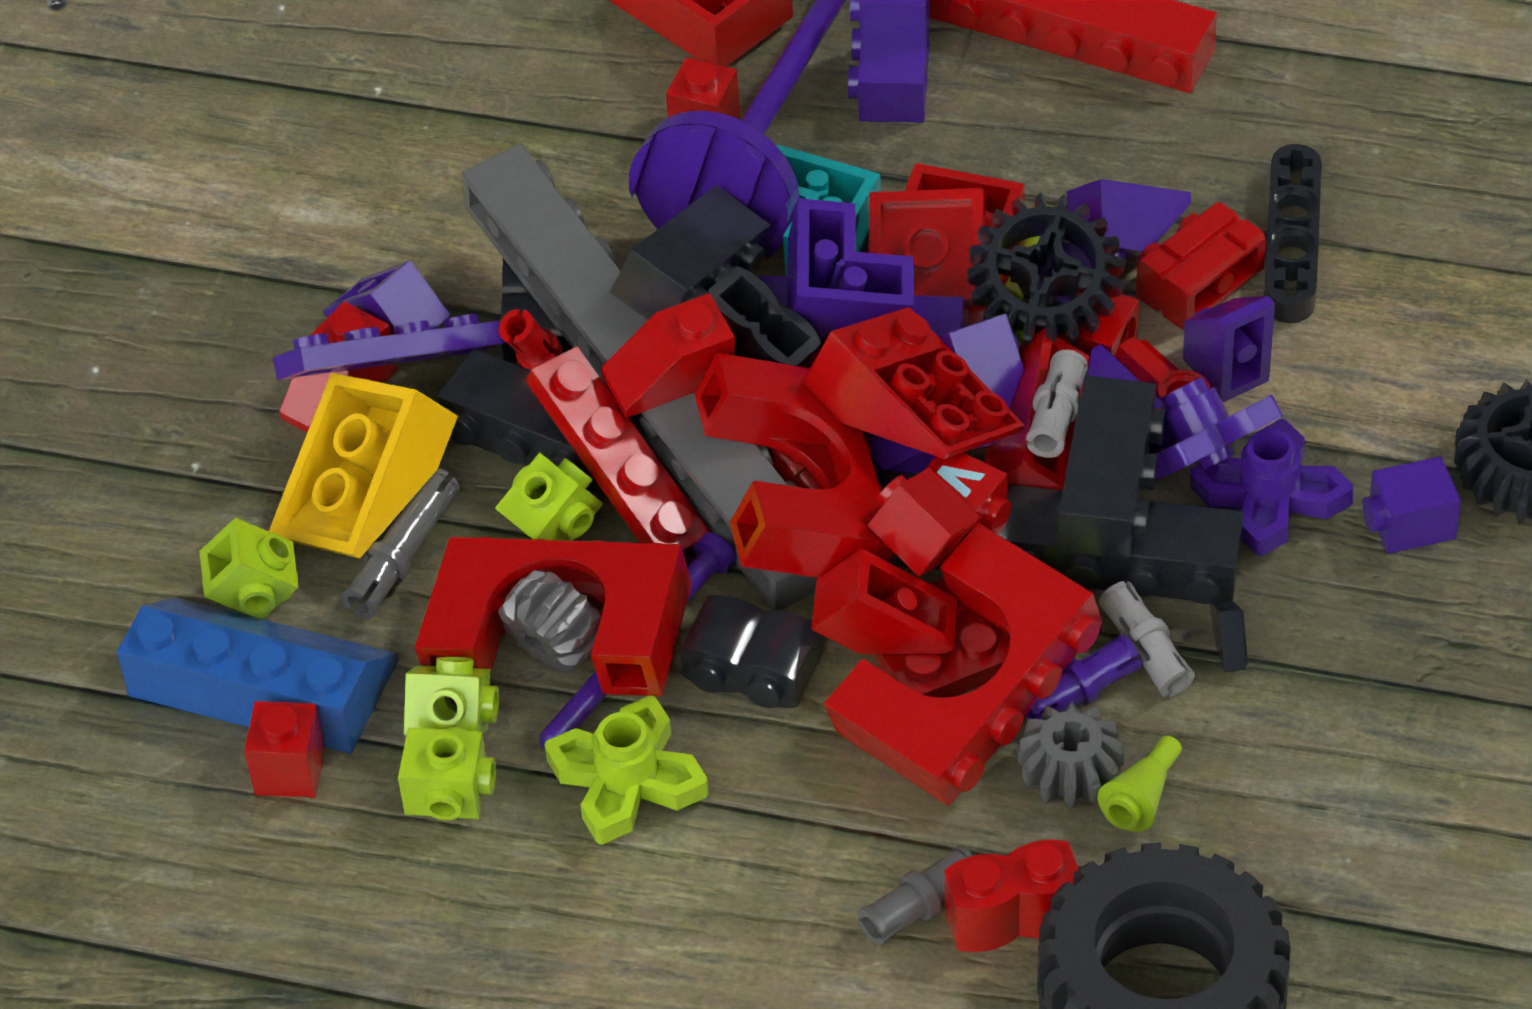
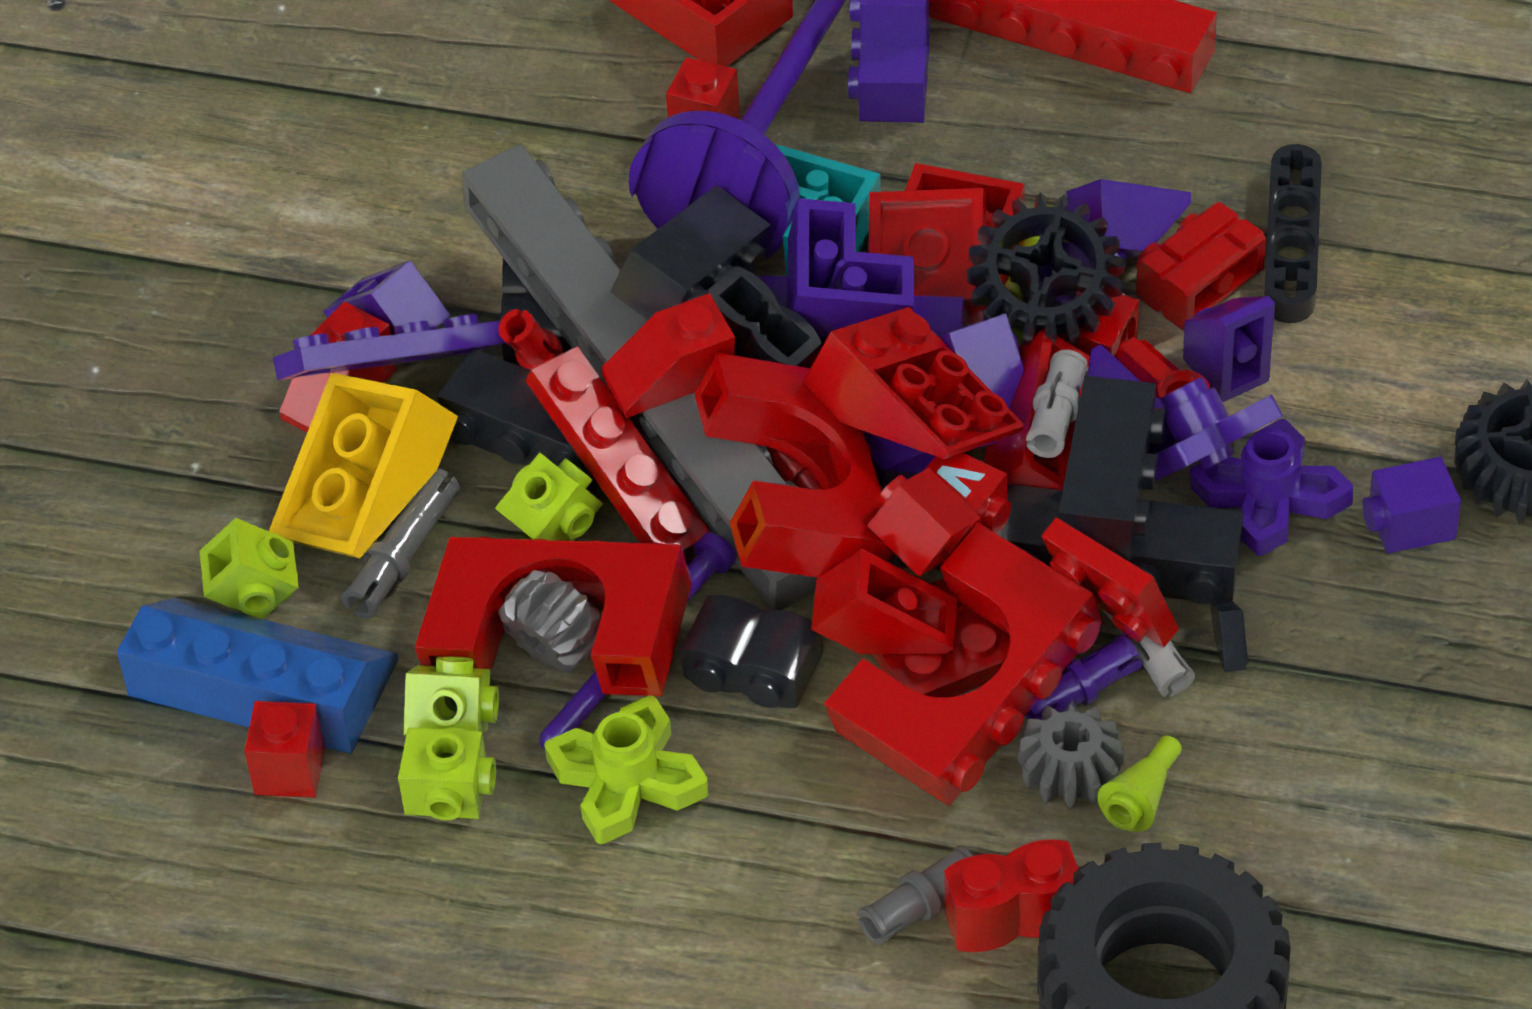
(1116, 583): none -> red plate

